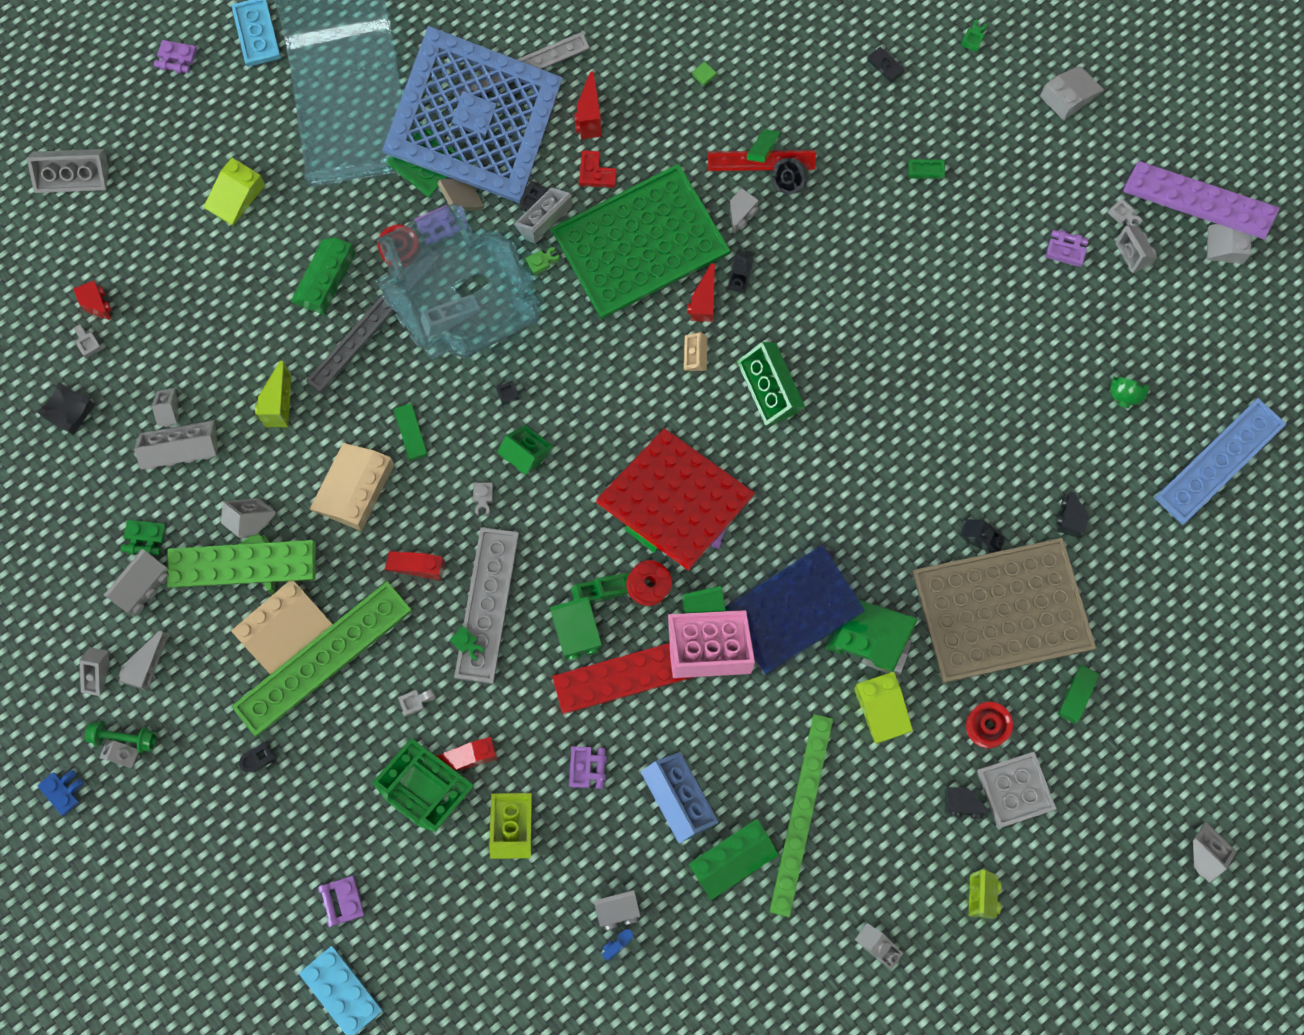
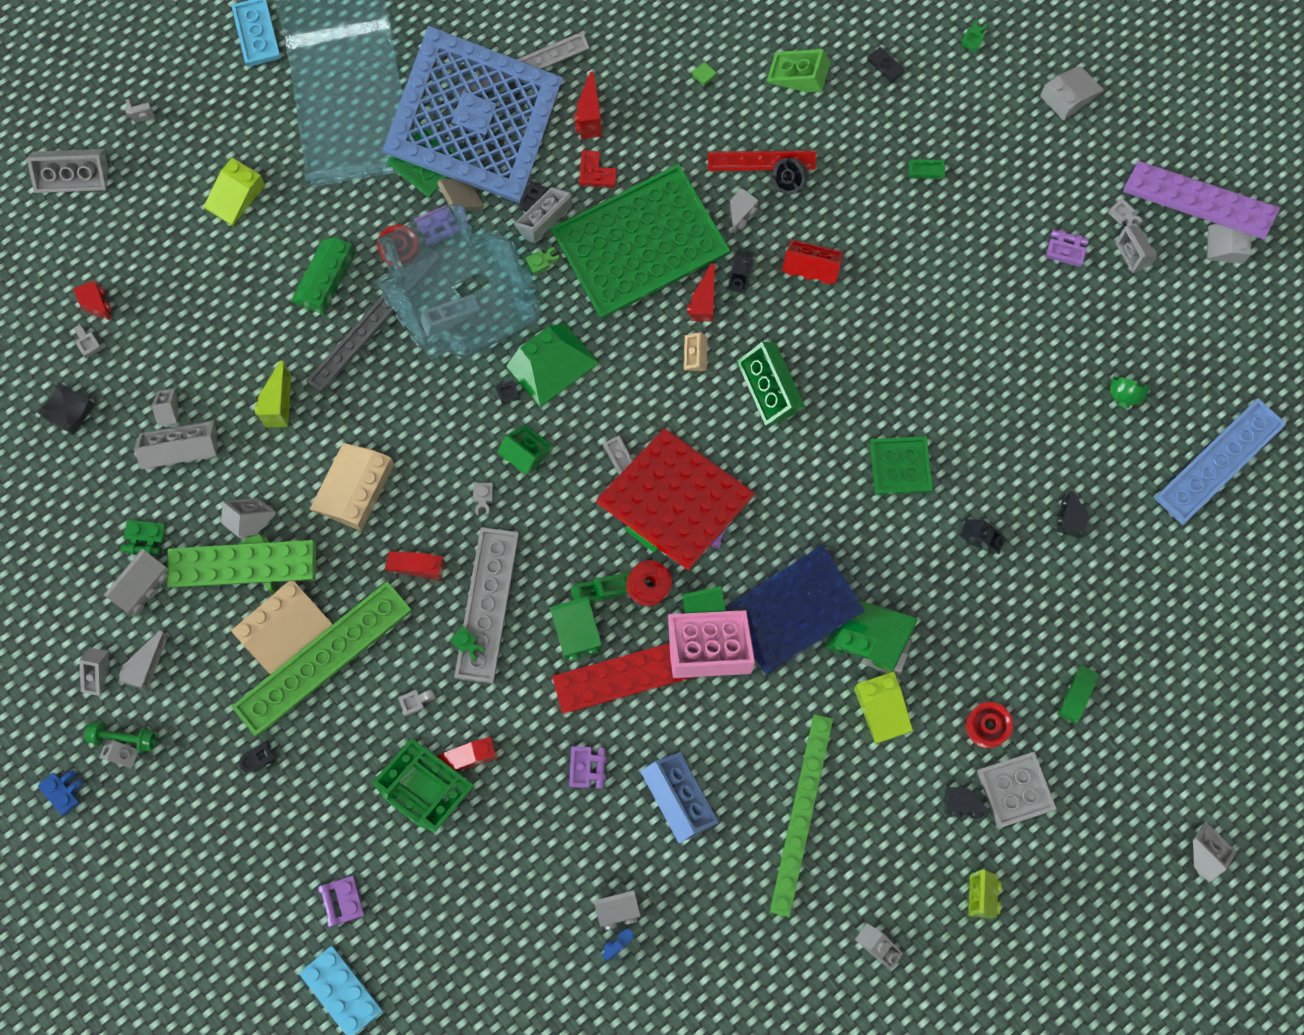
(140, 112): none -> light grey bracket
(176, 52): medium lavender plate -> none
(410, 432): green tile -> none
(510, 825): lime slope -> none
(551, 363): none -> green slope
(617, 453): none -> light grey tile
(733, 859): green slope -> none
(763, 145): green tile -> none
(800, 70): none -> bright green slope
(812, 261): none -> red slope
(900, 465): none -> green plate
(1003, 610): dark tan plate -> none

